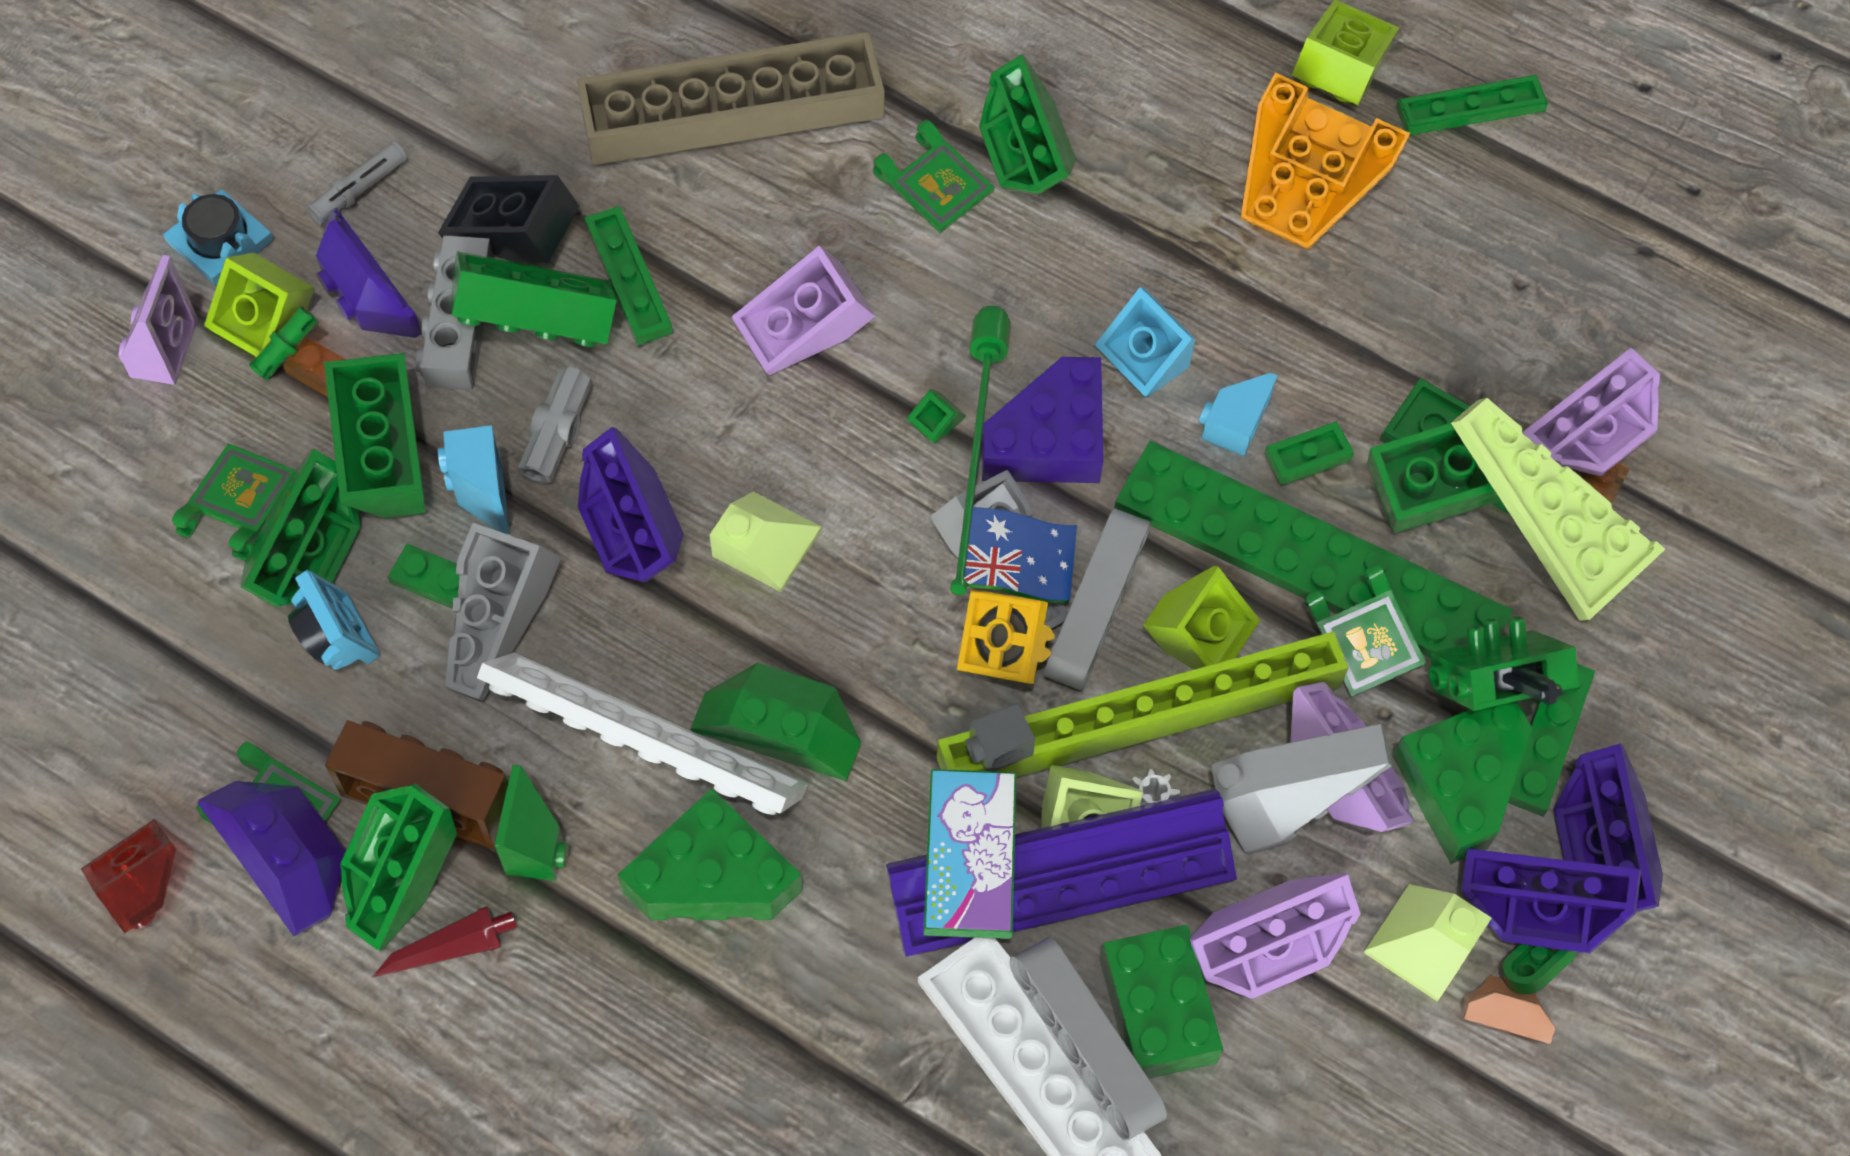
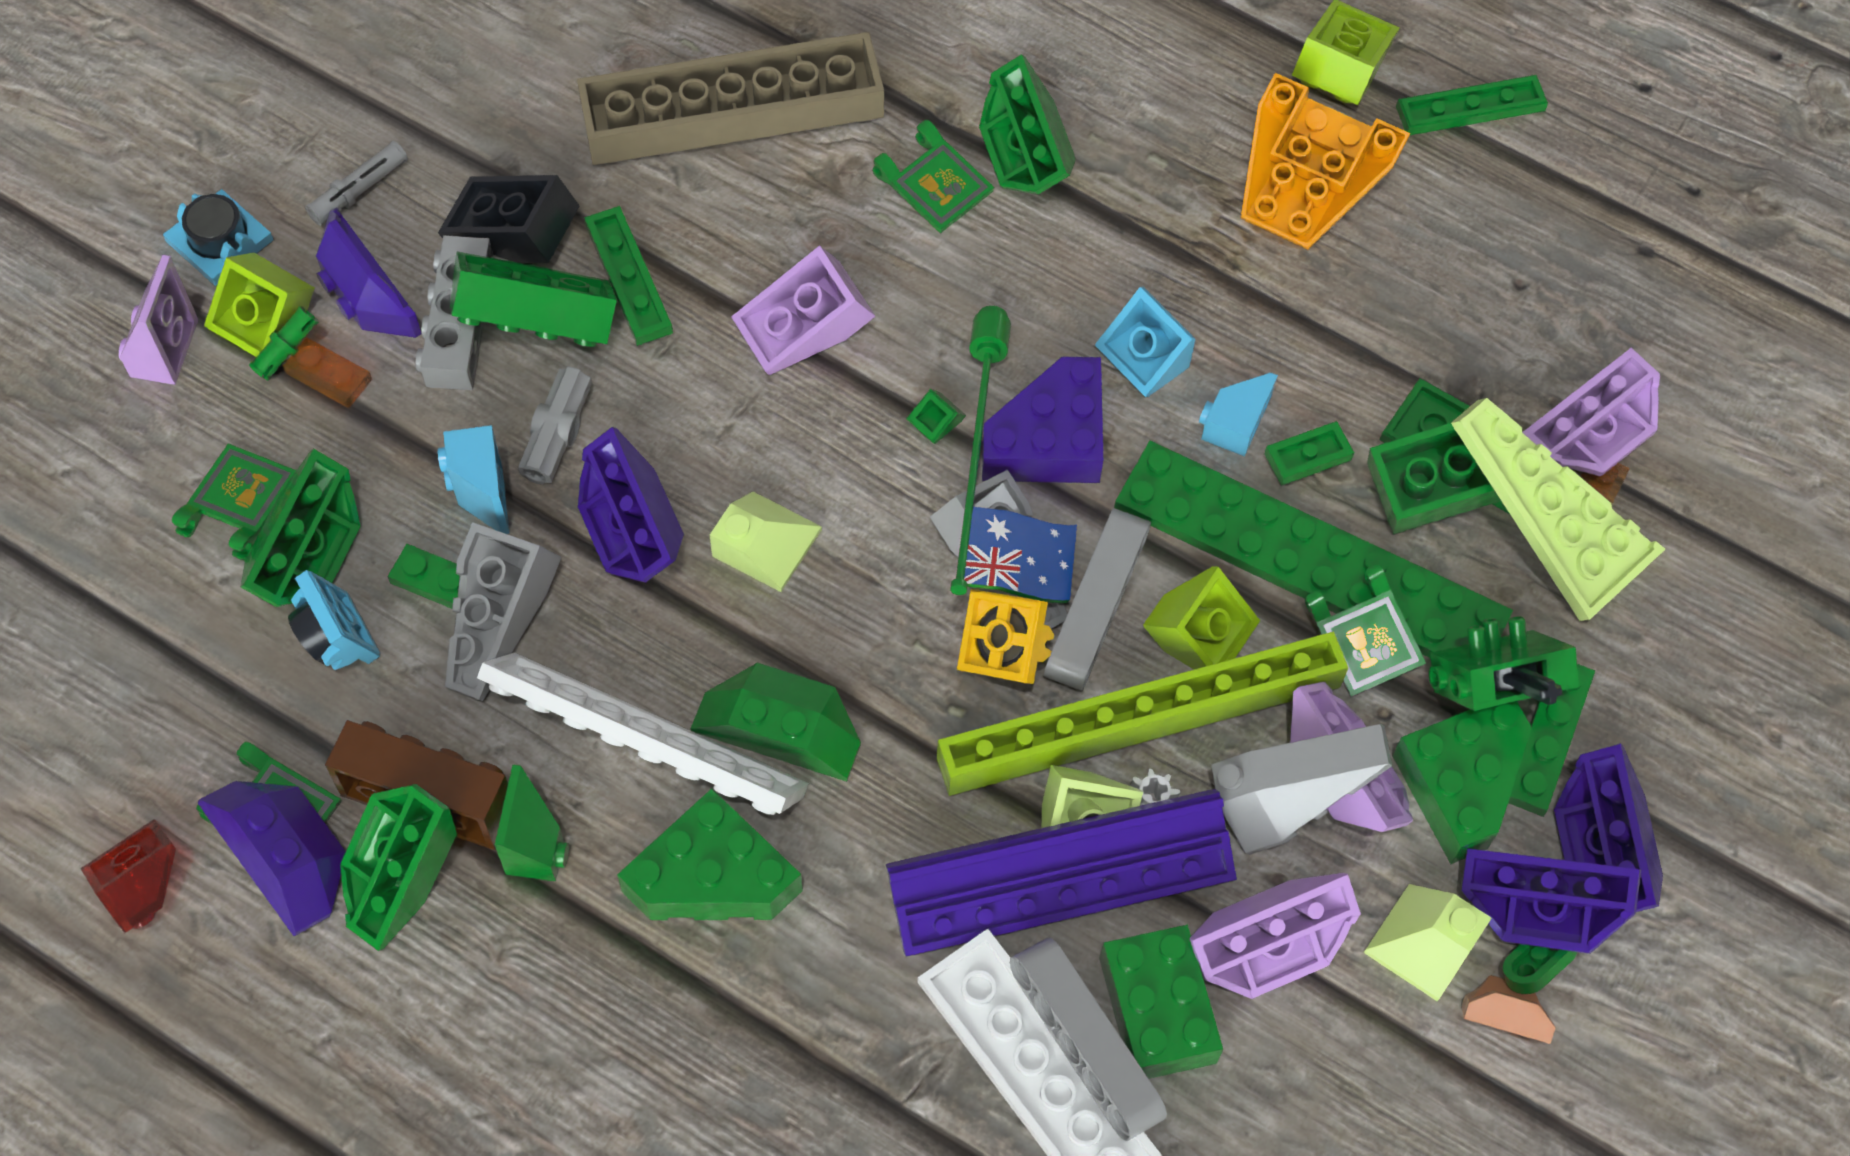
(374, 435): green slope -> none
(464, 937): dark red bar -> none
(970, 854): tile -> none
(1000, 739): dark grey brick -> none

